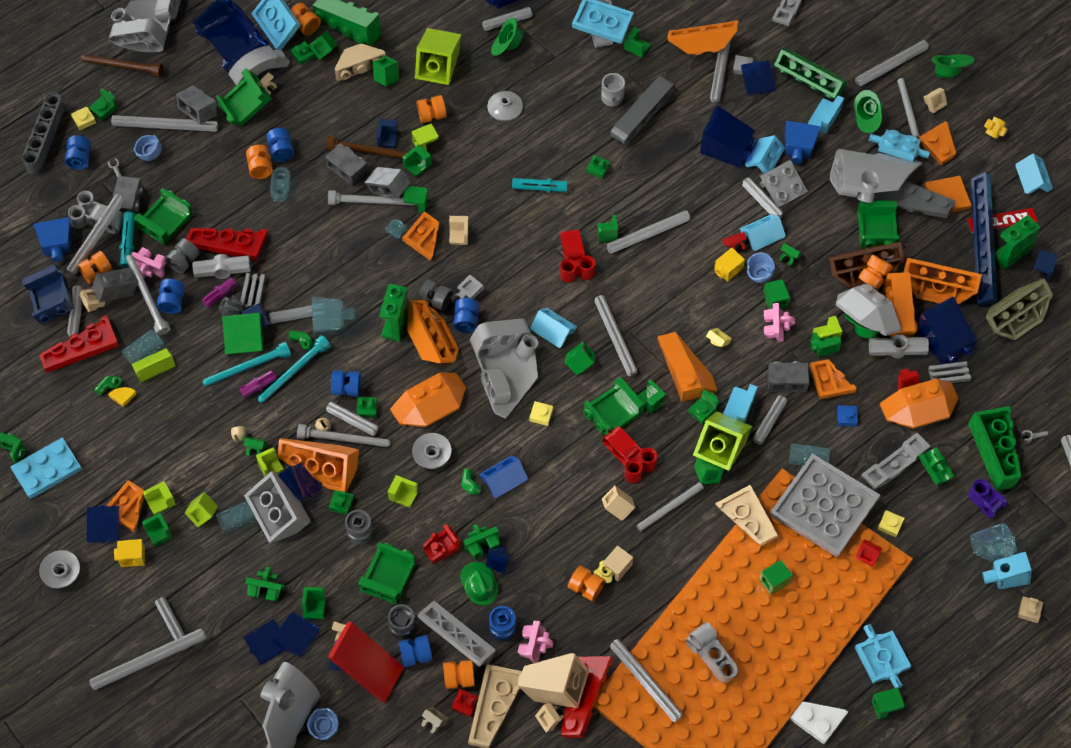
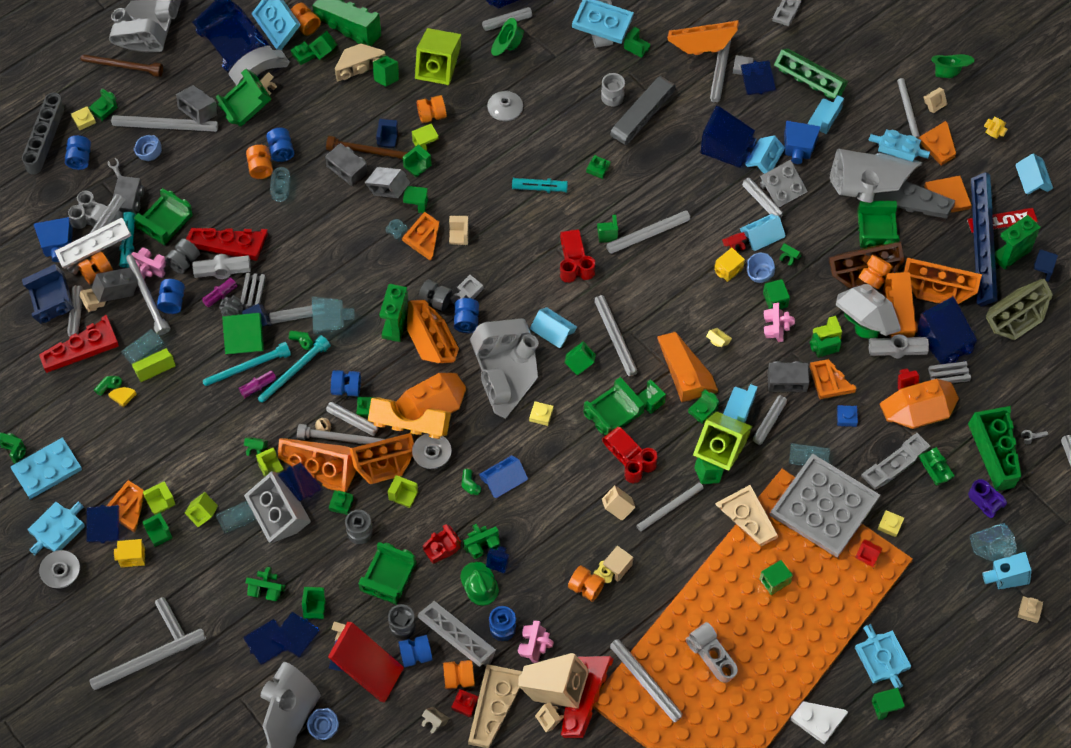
(56, 527): none -> medium azure plate
(93, 243): none -> white plate
(239, 433): tan hinge -> none
(335, 198): light grey piece -> none
(383, 458): none -> orange wedge
(385, 412): none -> light orange arch
(868, 111): green piece -> none
(891, 63): light grey axle -> none

